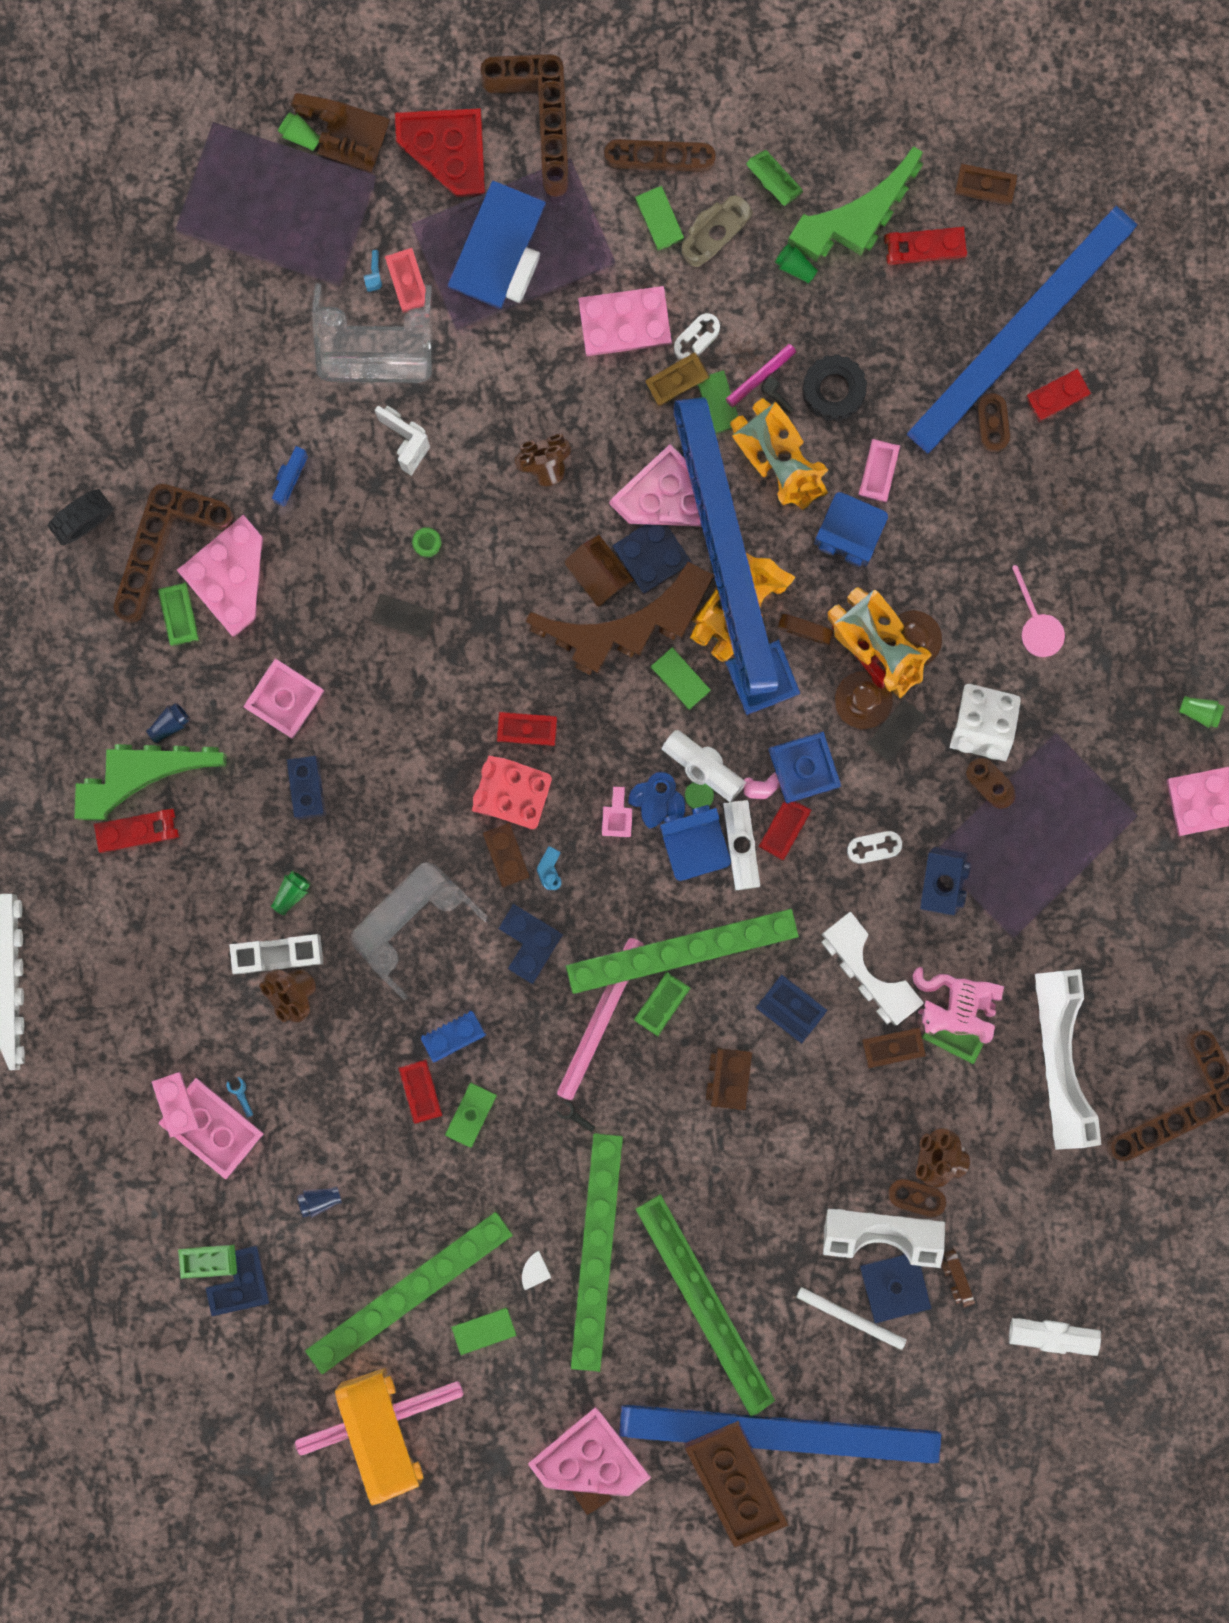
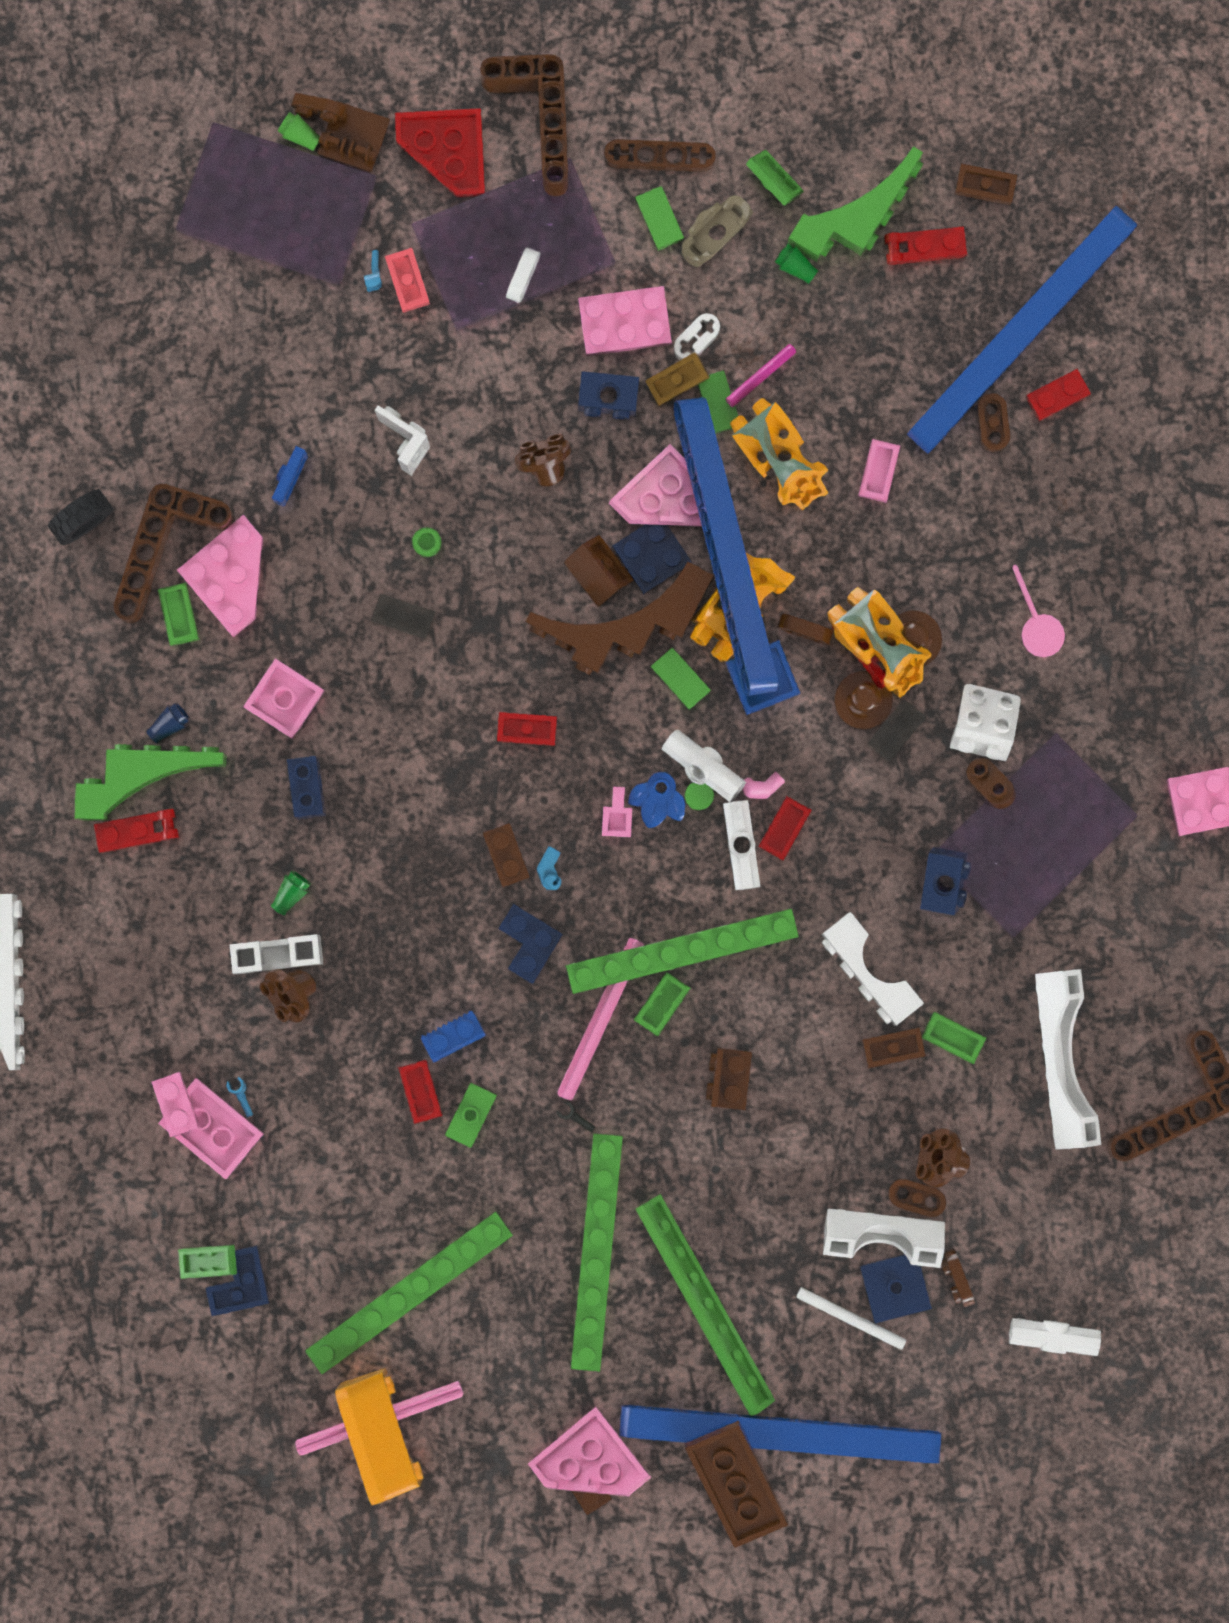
(317, 1201): dark blue cone -> none
(373, 352): clear windscreen -> none
(420, 887): clear windscreen -> none
(483, 1331): bright green tile -> none
(496, 244): blue tile -> none
(511, 792): coral bracket -> none
(534, 1271): white tile -> none
(594, 384): none -> dark blue brick
(695, 843): blue bracket -> none
(769, 389): pearl dark grey hand -> none
(791, 1009): dark blue plate -> none
(804, 767): blue plate -> none
(834, 365): black tyre -> none
(851, 529): blue bracket -> none
(873, 840): white beam -> none
(964, 1000): bright pink animal -> none
(1203, 711): bright green cone -> none

